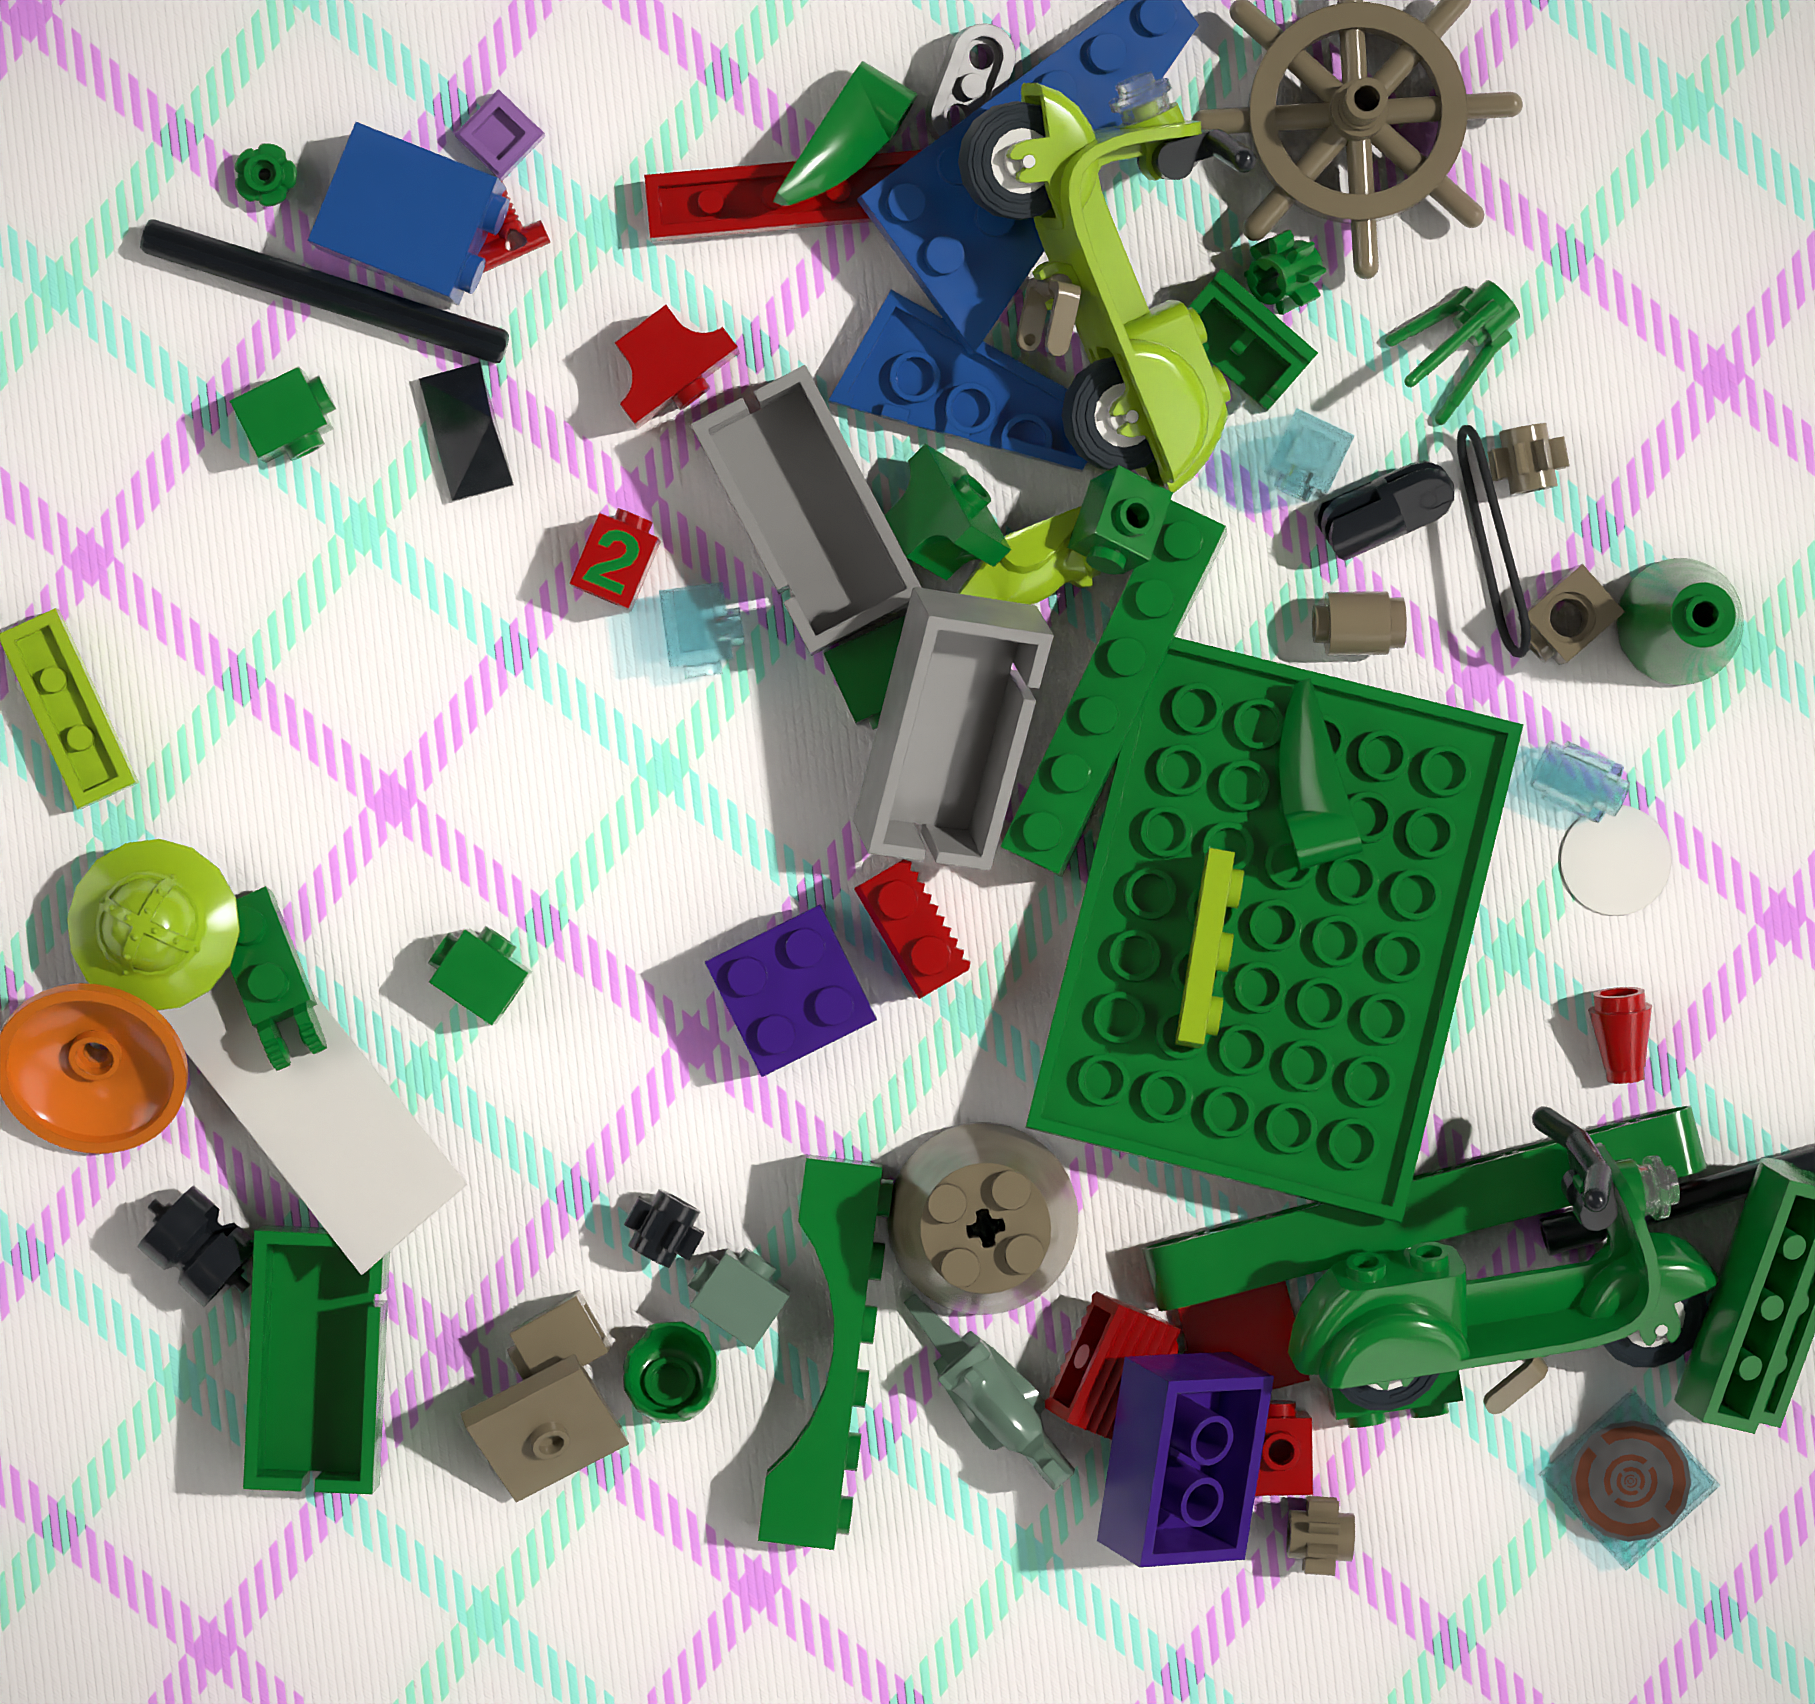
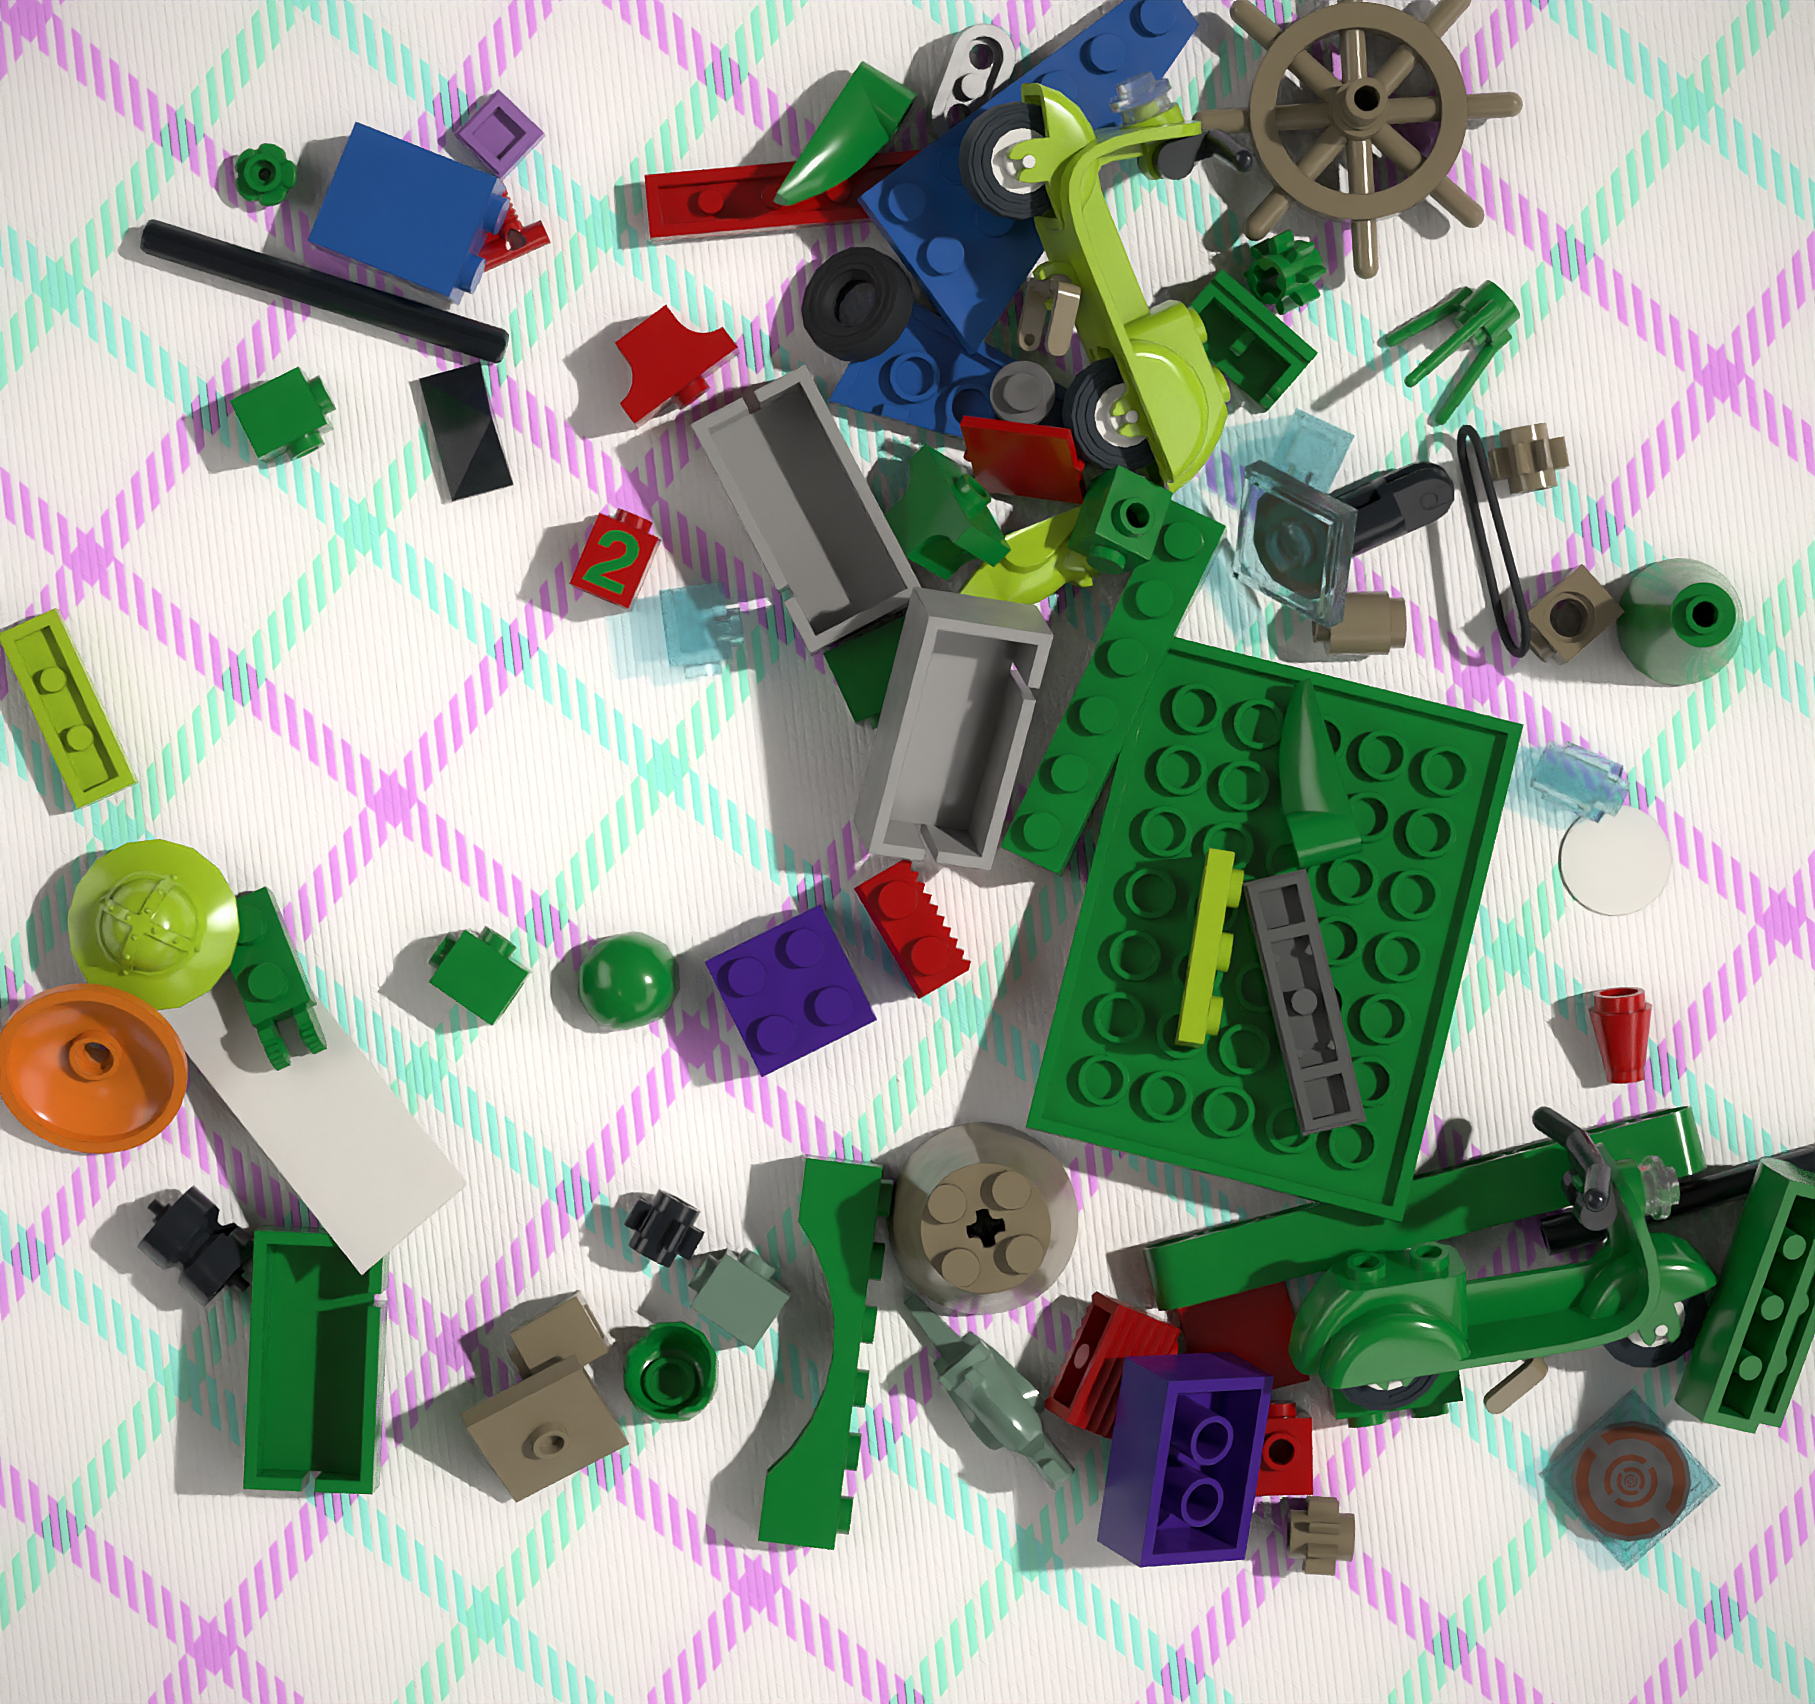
(628, 980): none -> green hair
(884, 321): none -> black tyre
(1022, 393): none -> flat silver wheel
(1024, 459): none -> red piece
(1294, 543): none -> clear light blue tile
(1303, 1002): none -> dark grey plate

